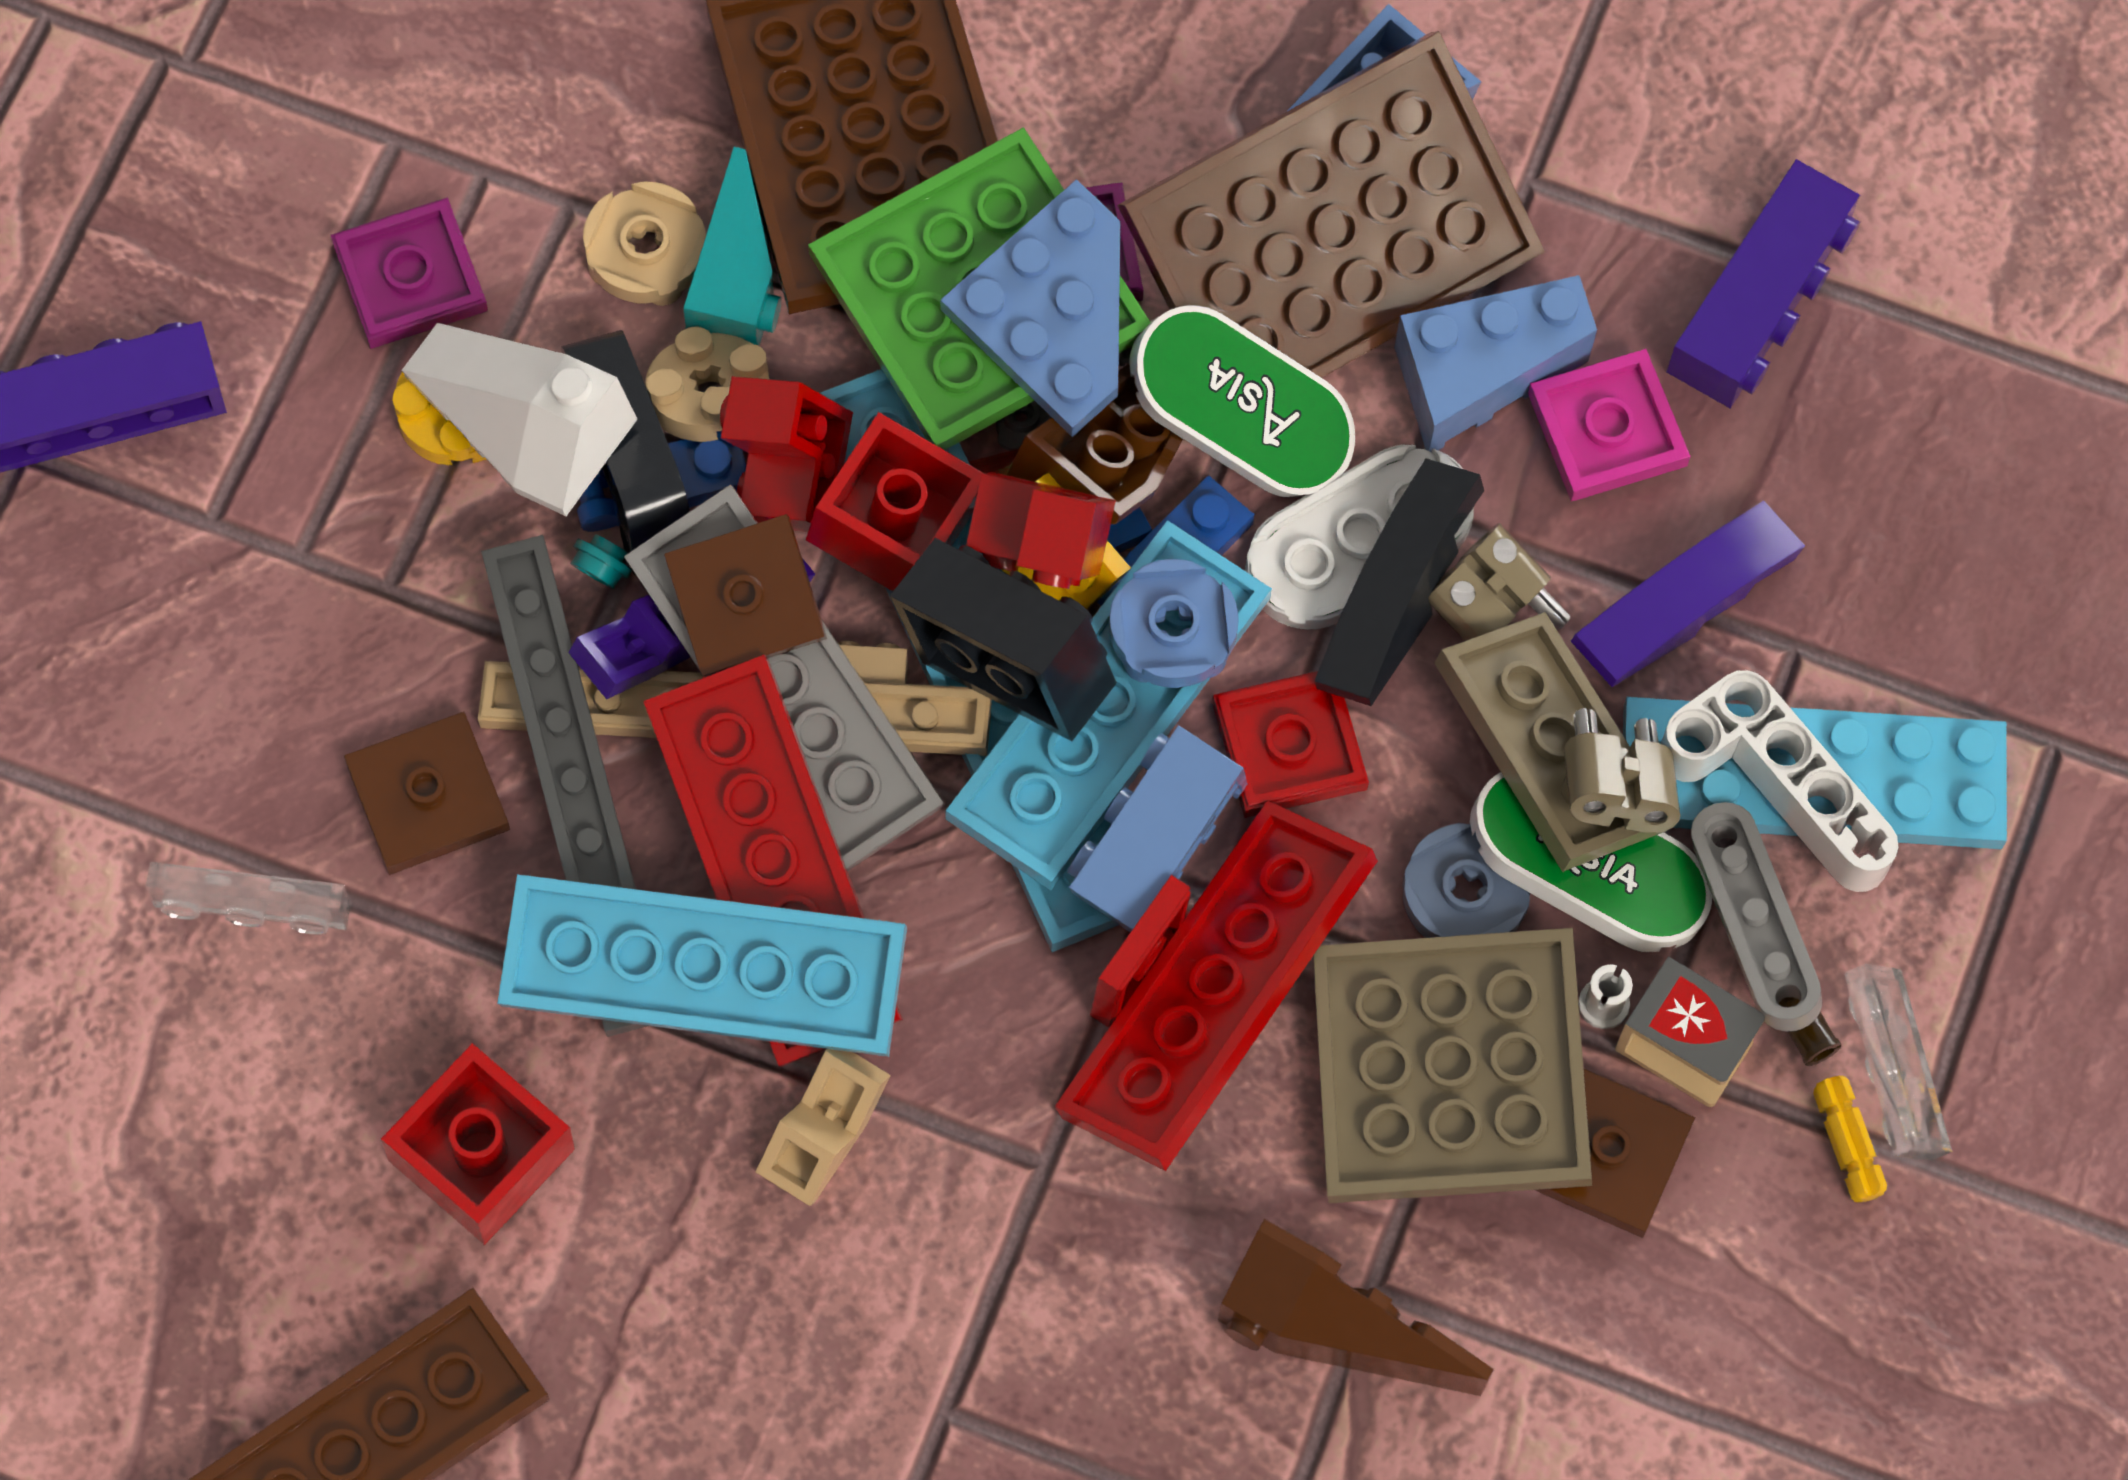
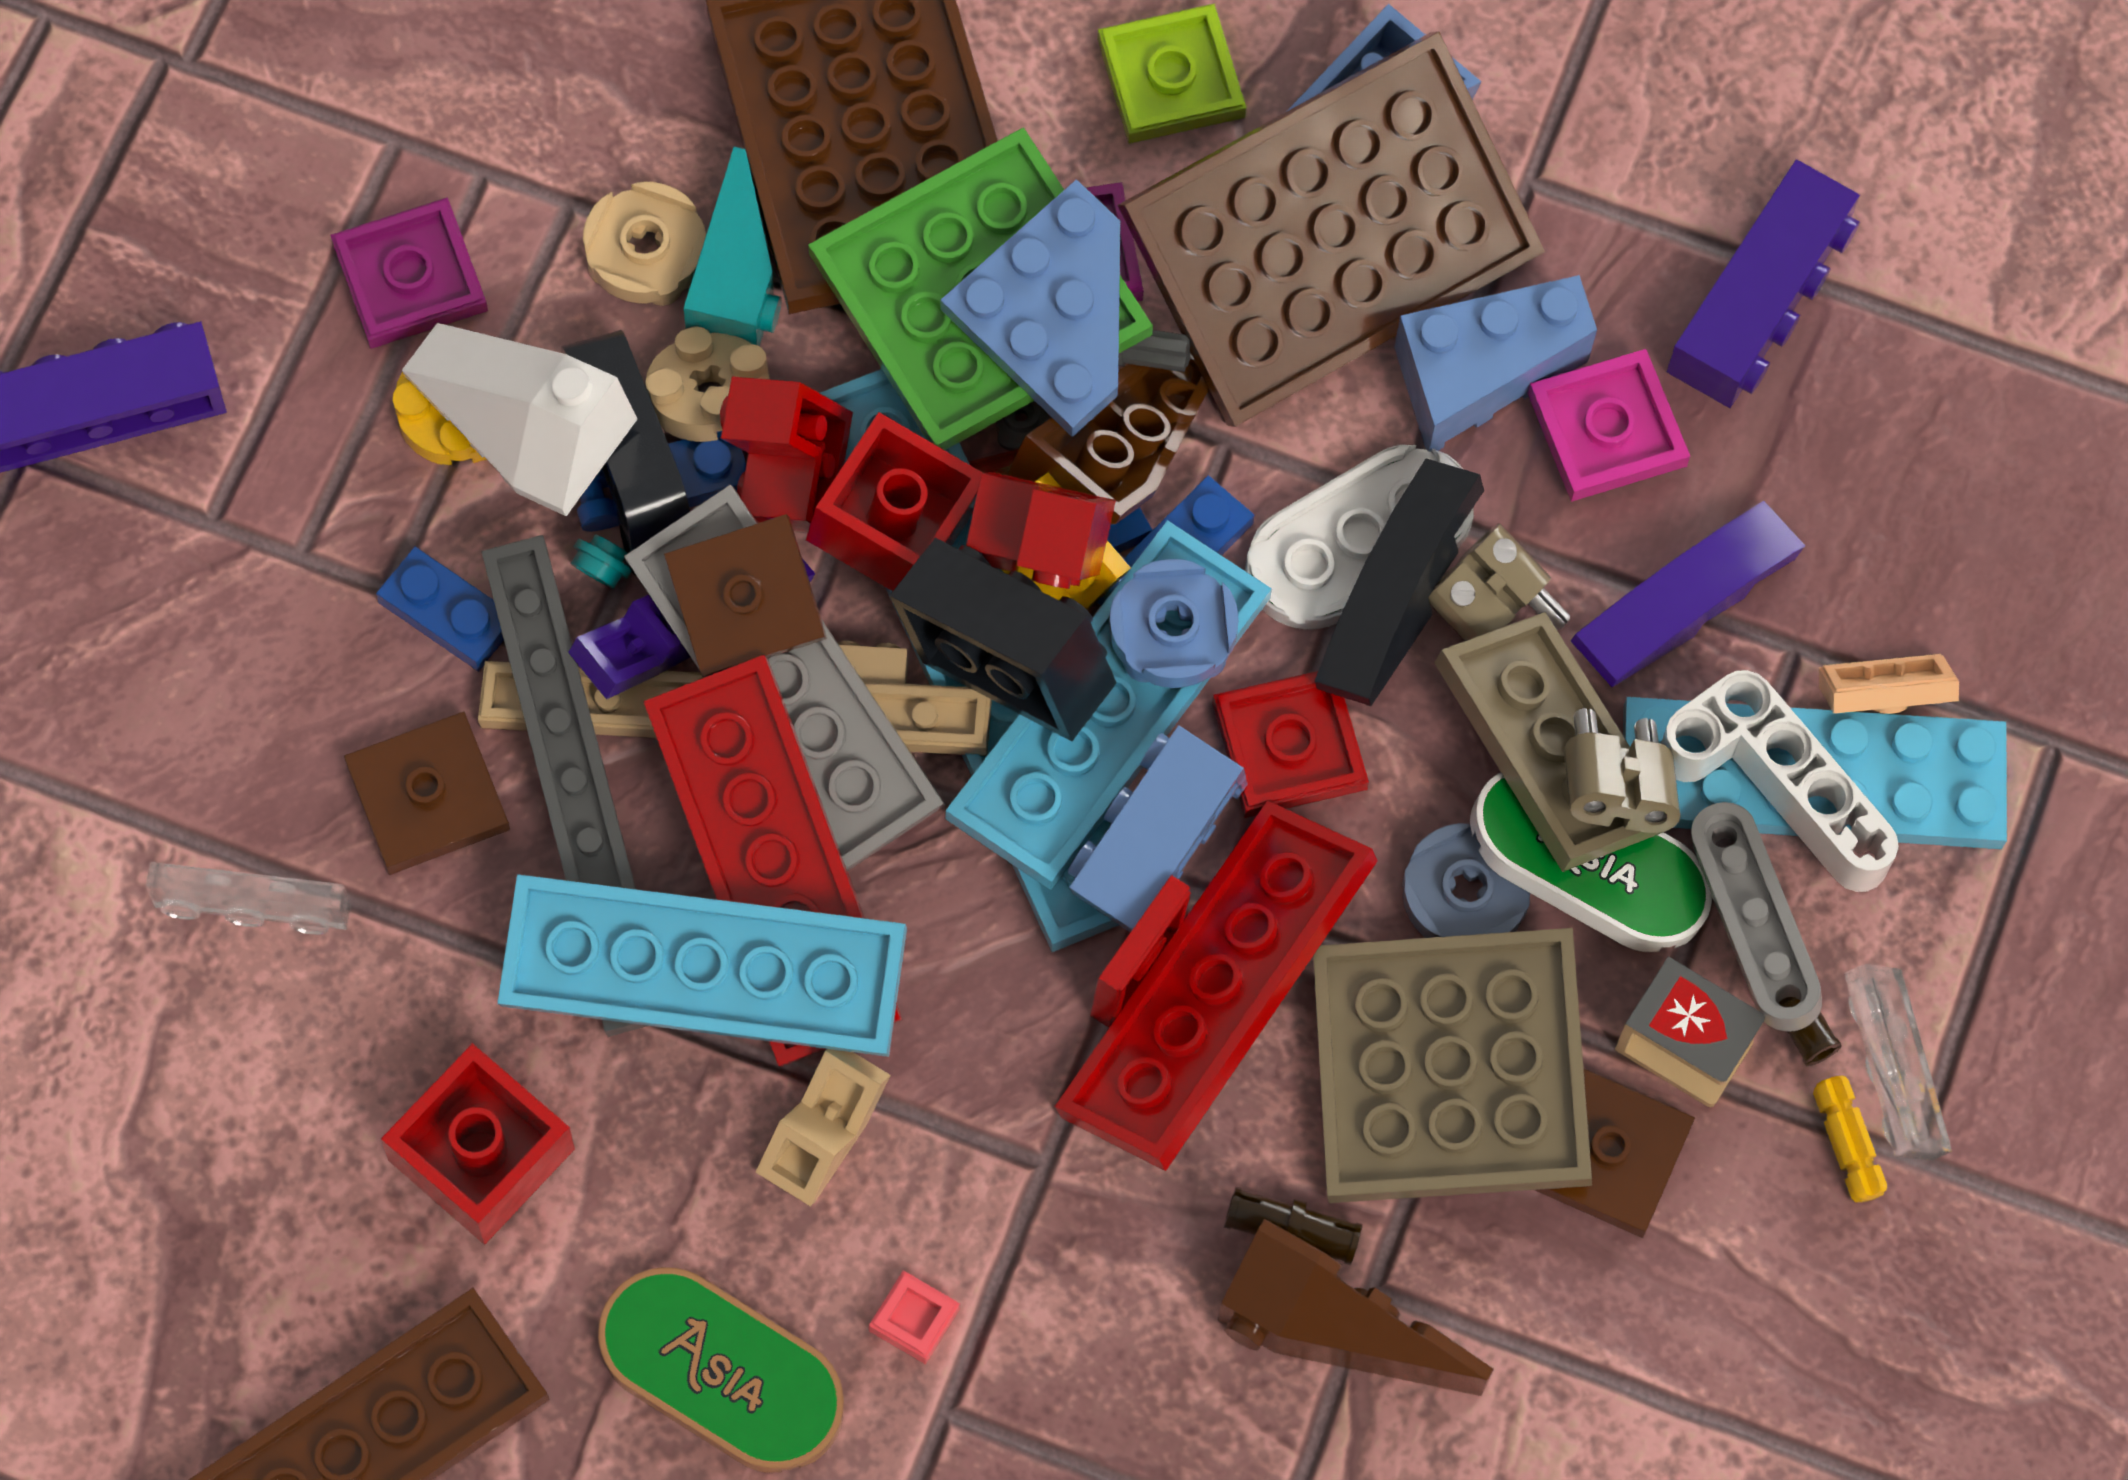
(443, 608): none -> blue plate
(721, 1370): none -> green tile
(914, 1317): none -> coral tile
(1171, 73): none -> lime tile
(1242, 401): green tile -> none
(1326, 1233): none -> dark brown pin
(1615, 989): white pin -> none
(1888, 684): none -> light nougat plate

